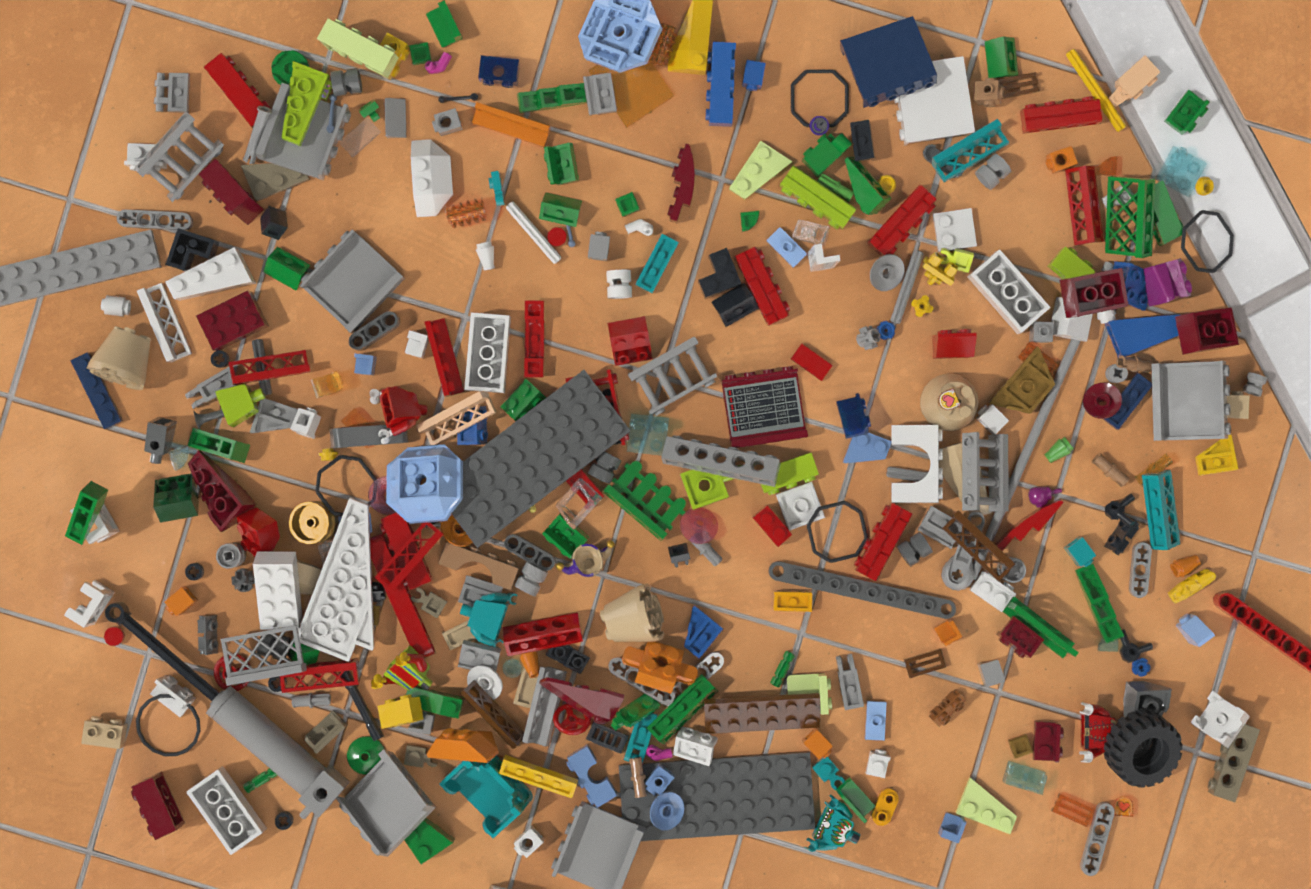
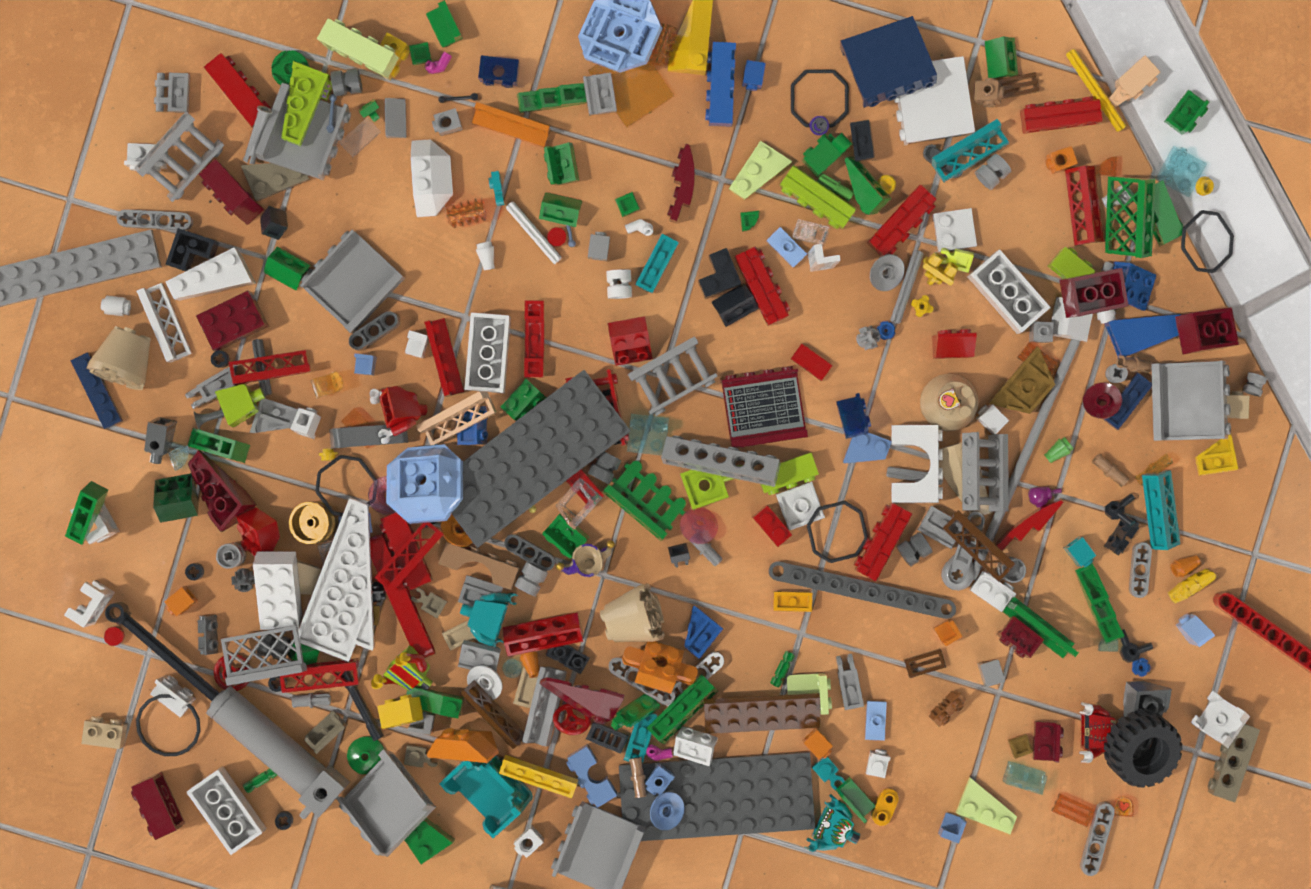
(1167, 282): magenta piece -> none

